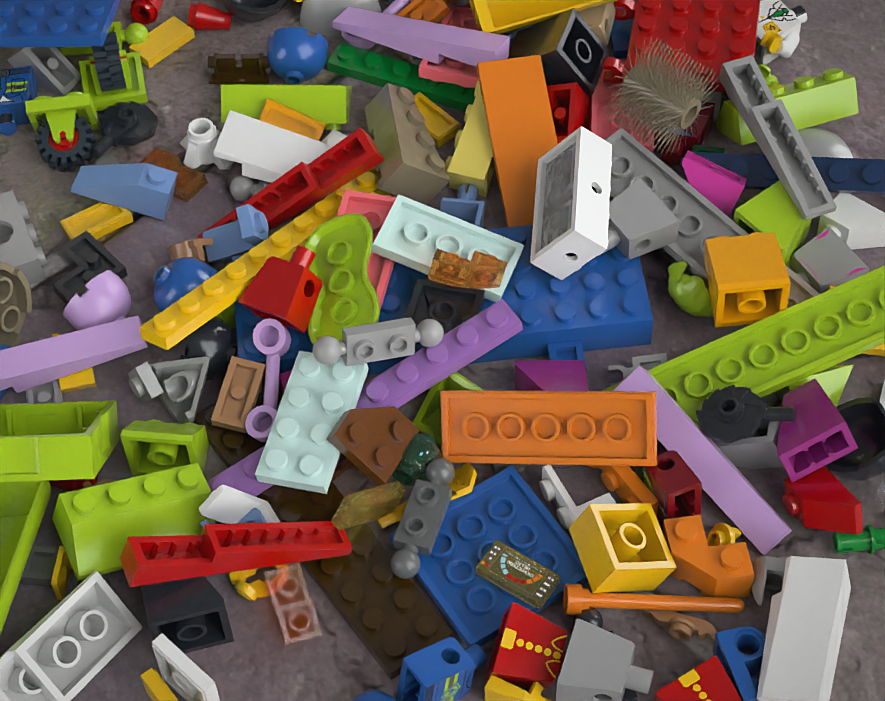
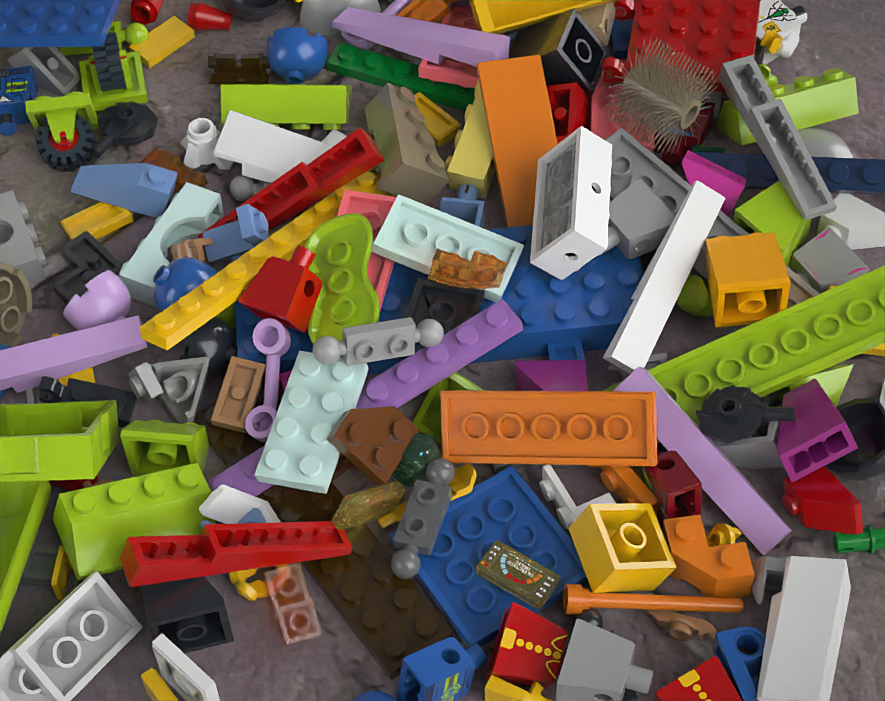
(77, 390): none -> black plate
(186, 217): none -> light aqua arch
(291, 120): light orange tile -> none
(664, 279): none -> white slope

